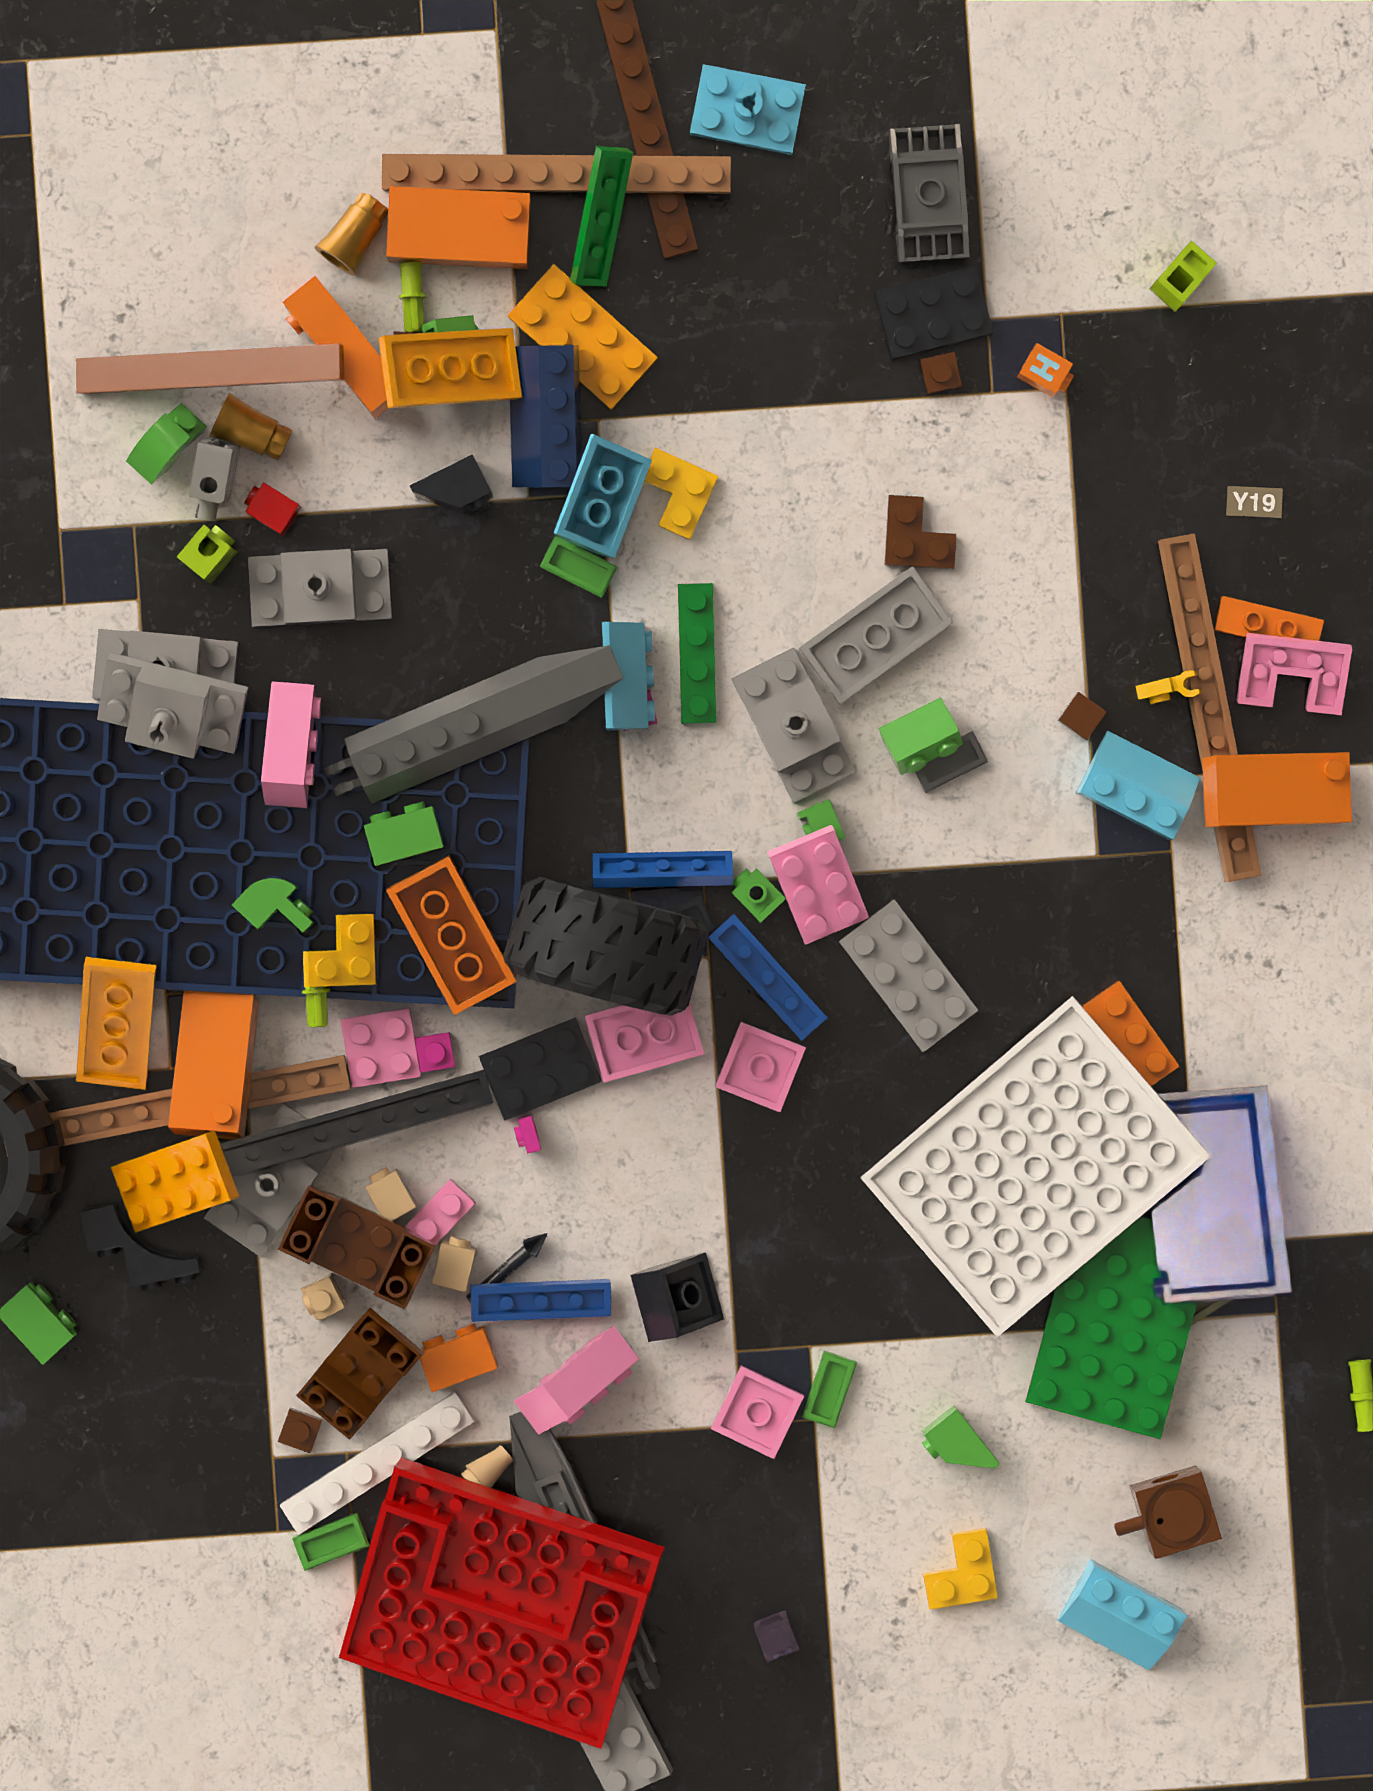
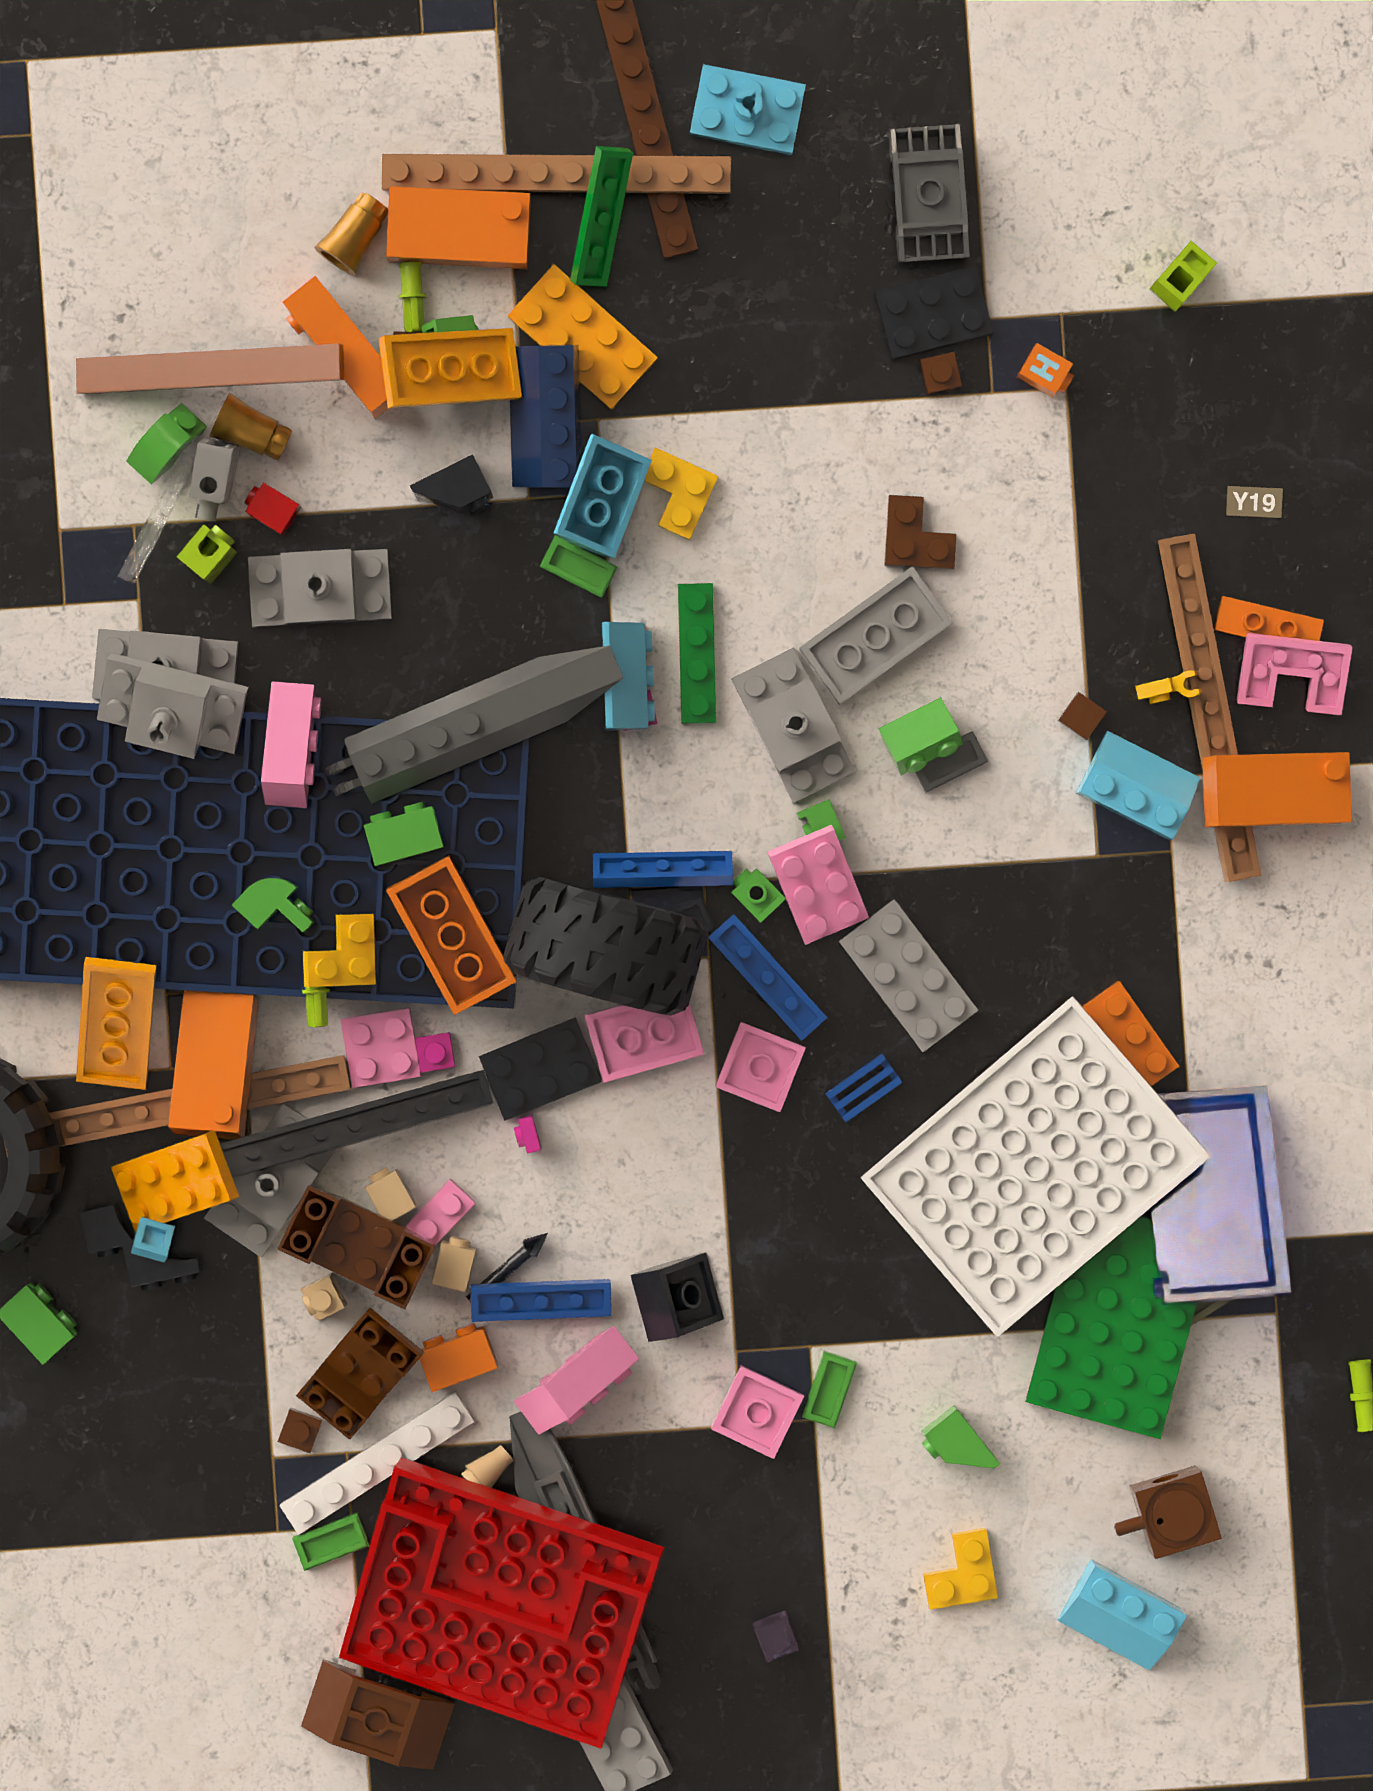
(152, 1239): none -> medium azure plate
(157, 518): none -> clear tile
(376, 1718): none -> reddish brown slope
(839, 1105): none -> blue tile

